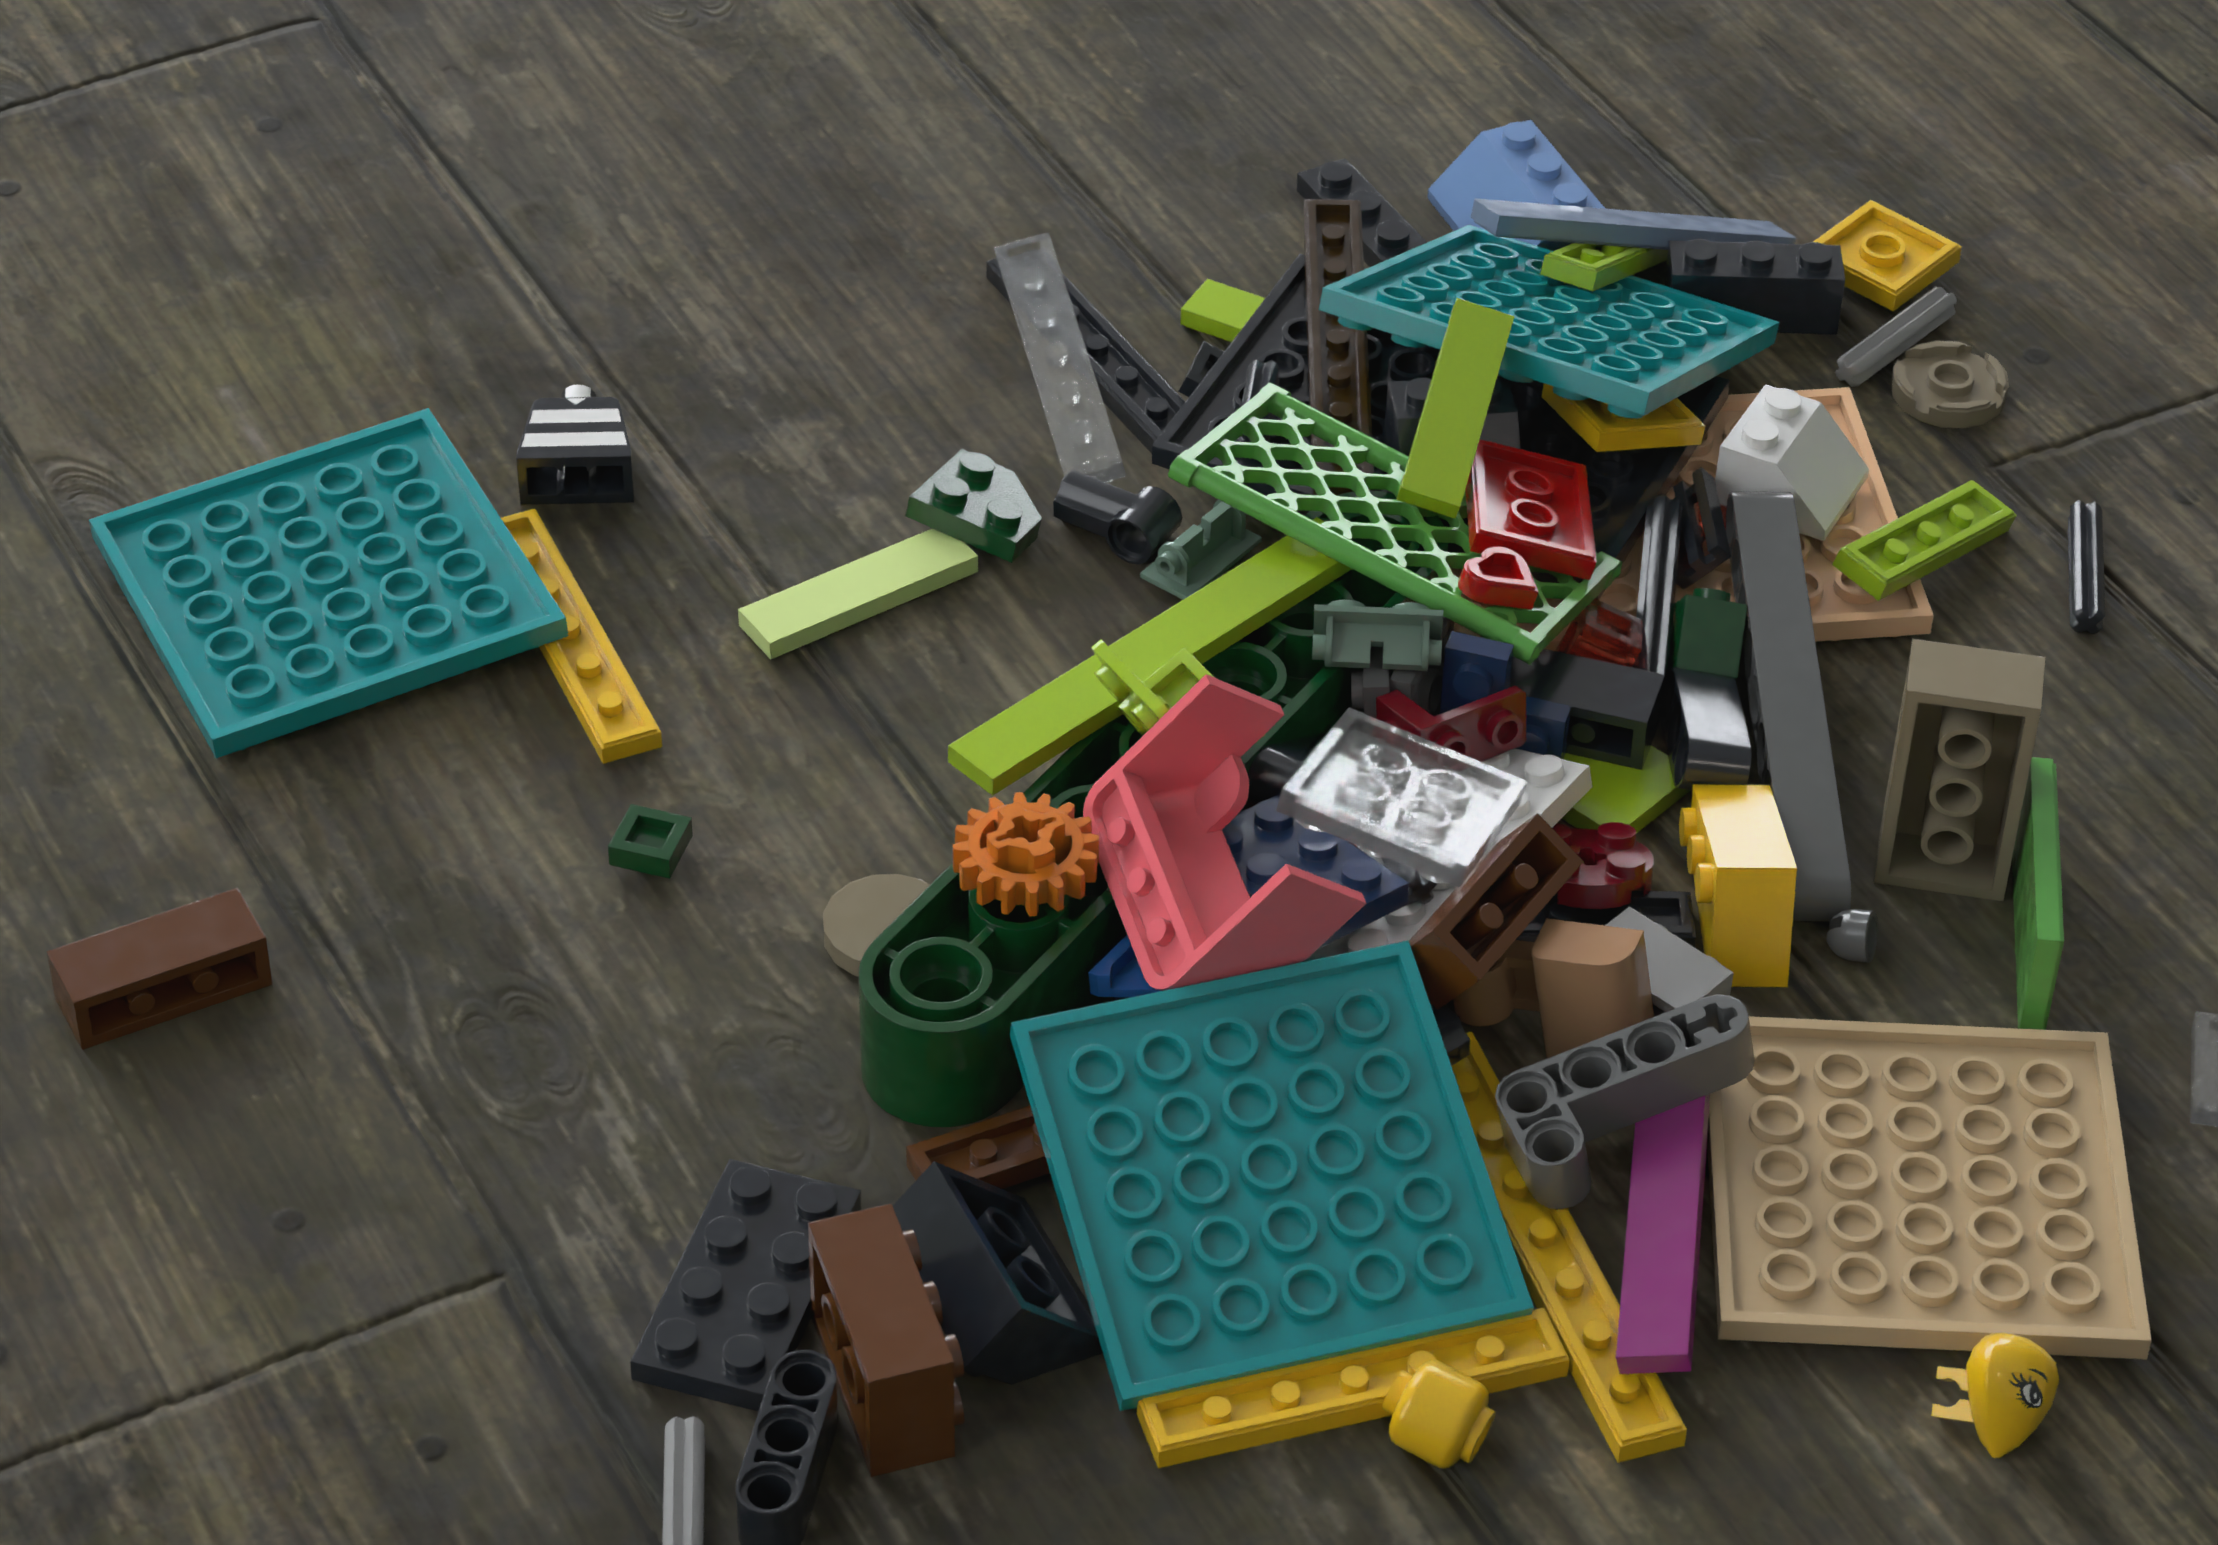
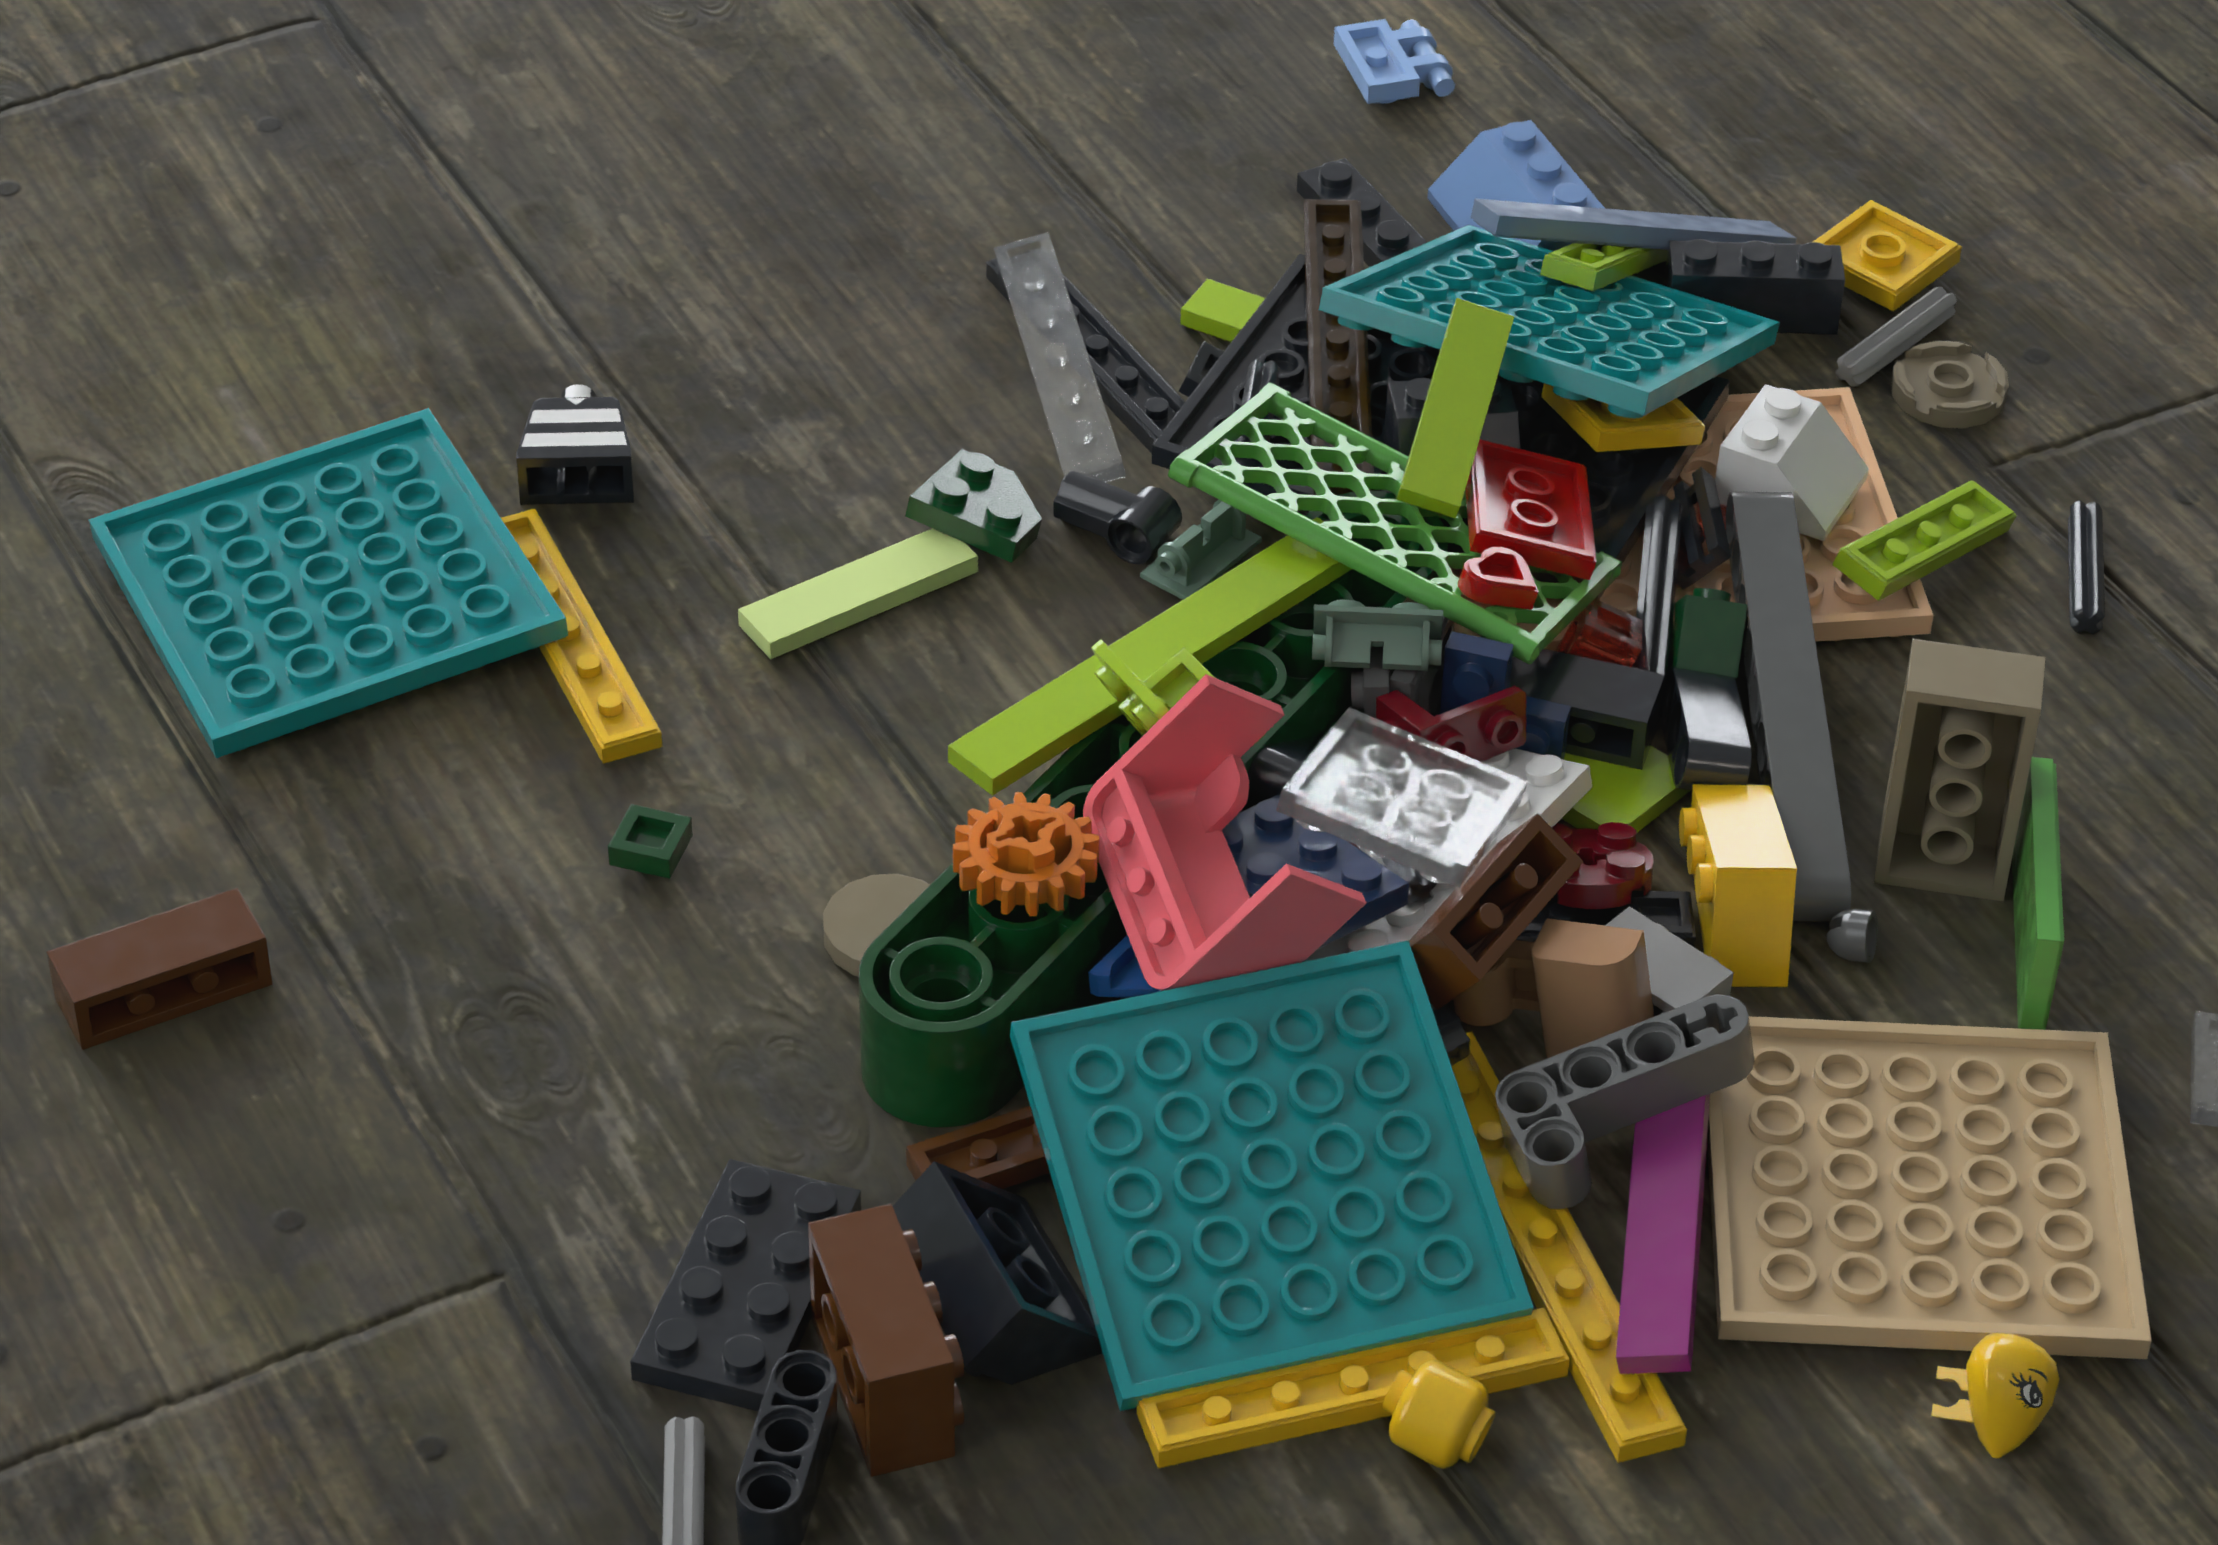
(1381, 64): none -> light blue plate

